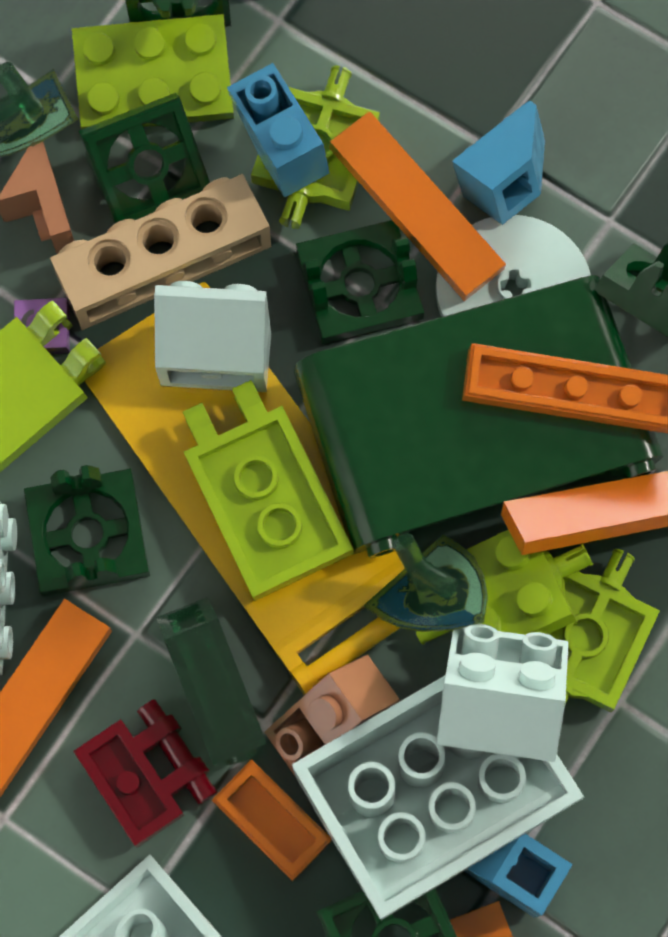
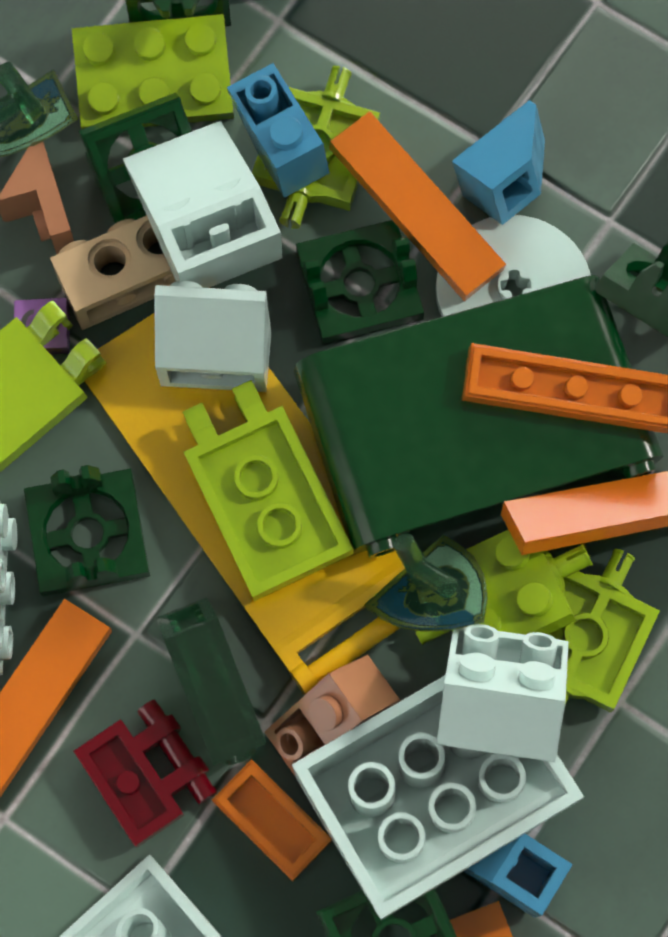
(205, 207): none -> light aqua slope

